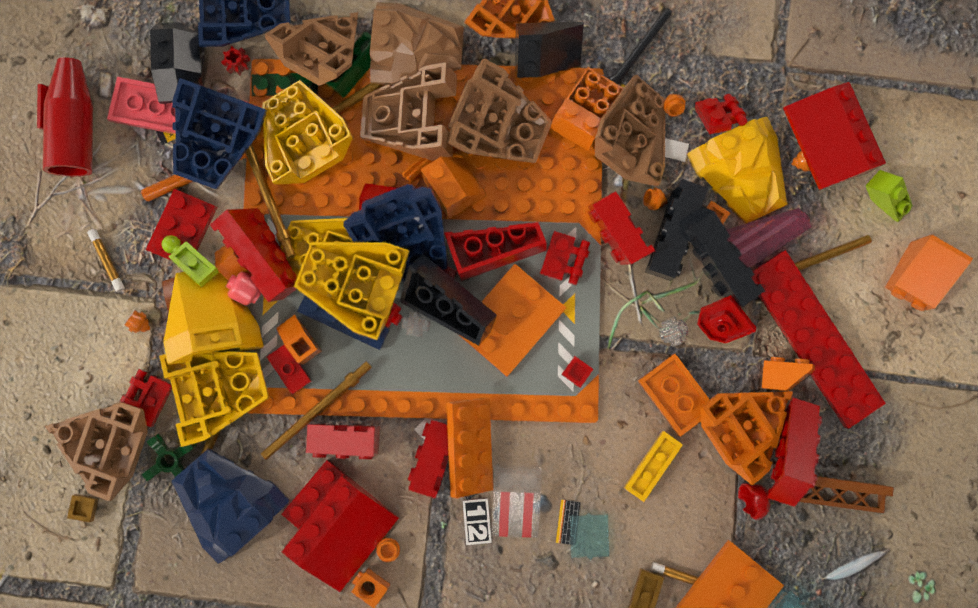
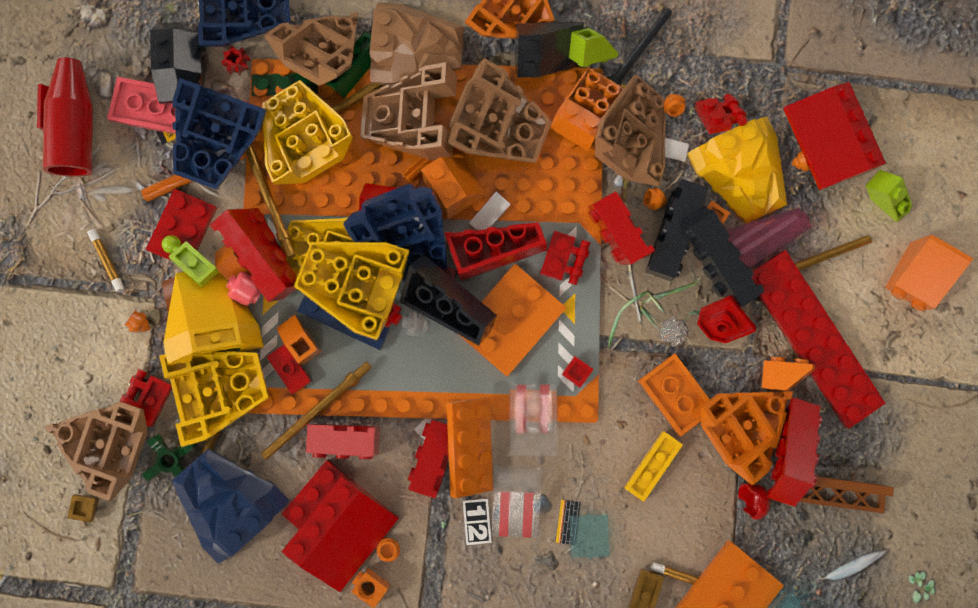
(490, 212): none -> white sticker
(533, 421): none -> clear slope
(590, 47): none -> lime slope

